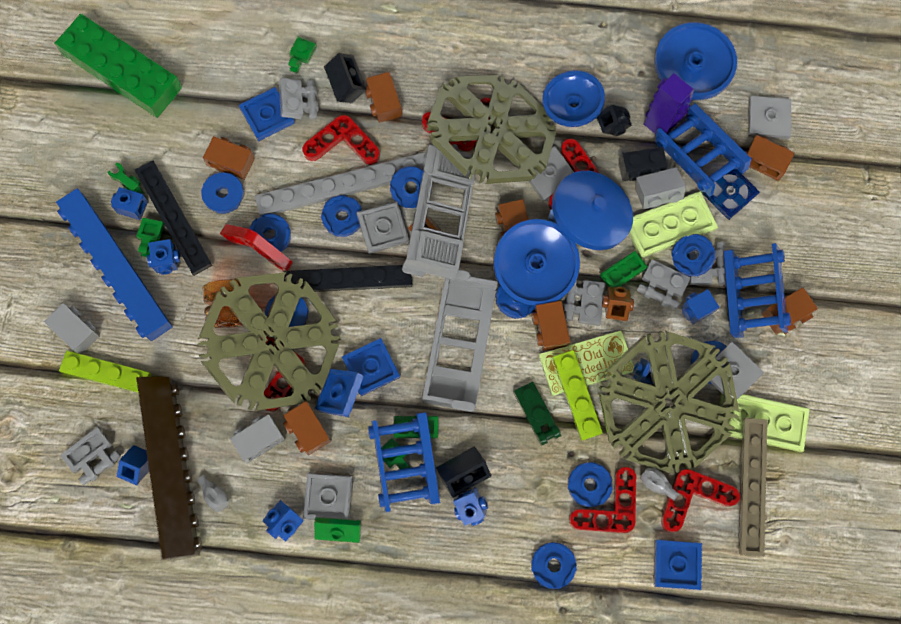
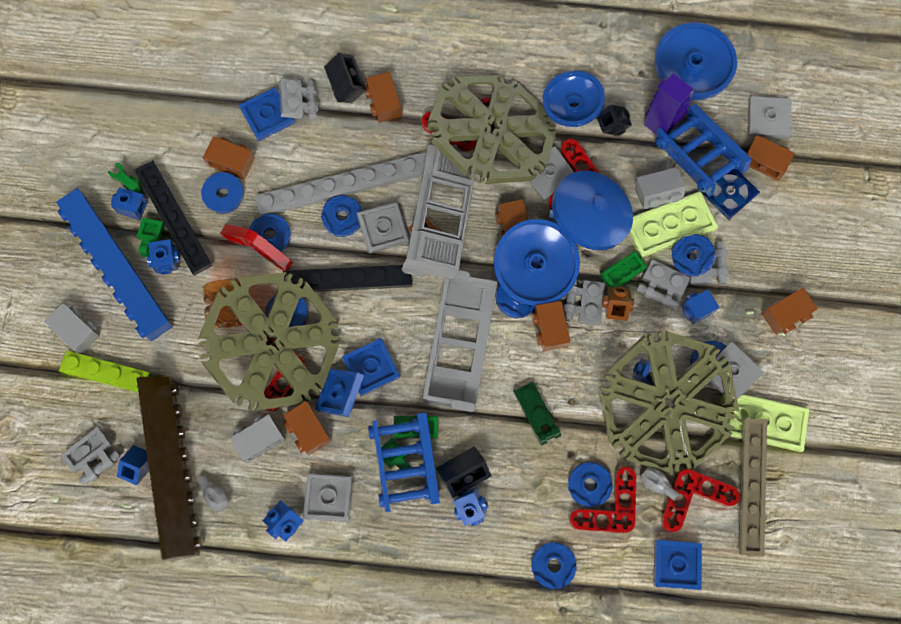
(118, 65): green brick -> none
(300, 52): green plate -> none
(337, 529): green plate -> none
(344, 134): red beam -> none
(397, 186): blue tile -> none
(577, 395): lime plate -> none
(593, 358): yellowish green tile -> none
(641, 163): black brick -> none
(735, 283): blue fence -> none

